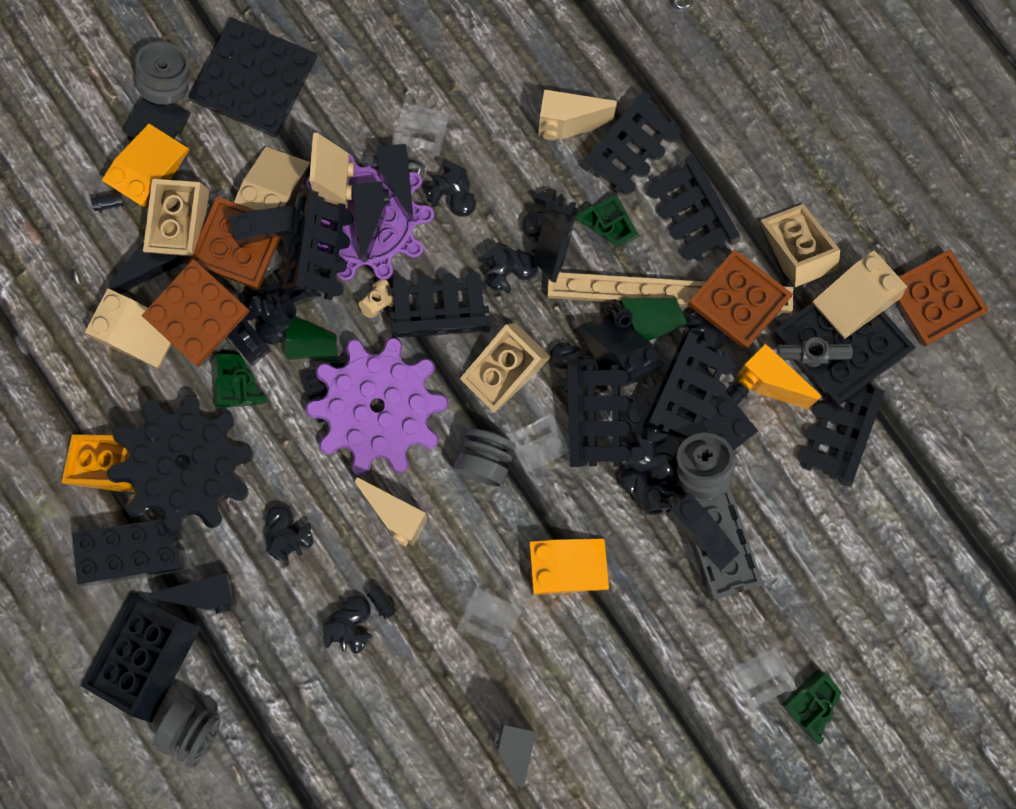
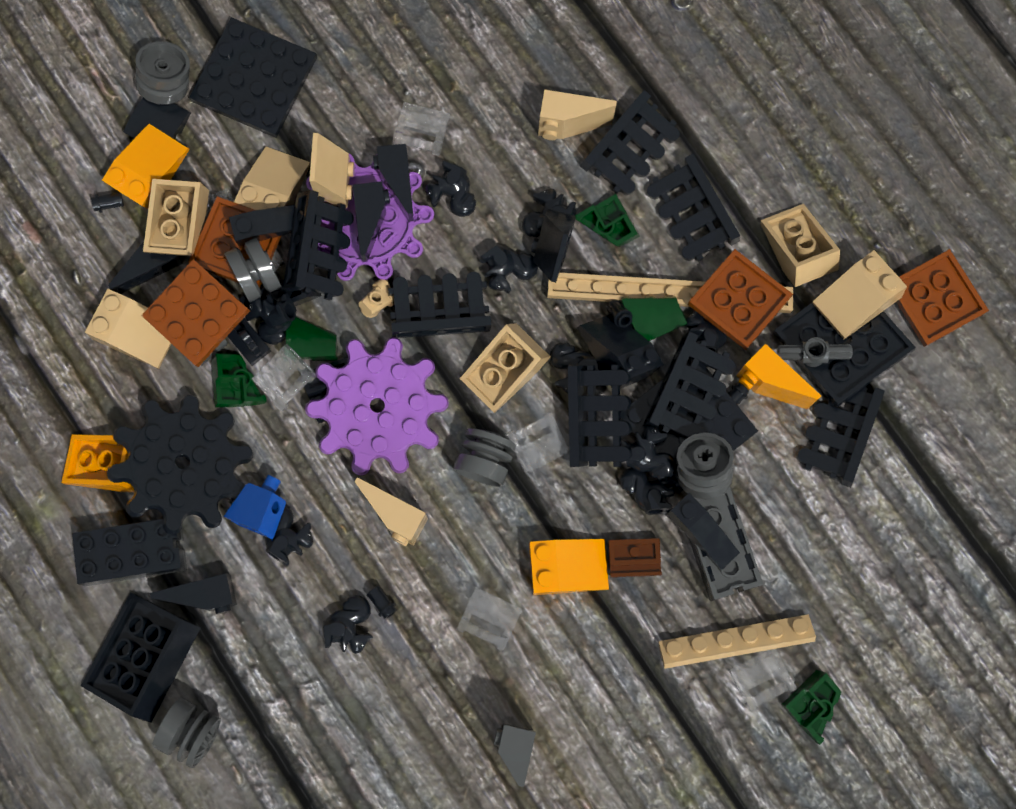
(254, 268): none -> dark grey wheel
(258, 508): none -> blue torso
(278, 371): none -> clear plate
(634, 557): none -> reddish brown plate
(736, 641): none -> tan plate

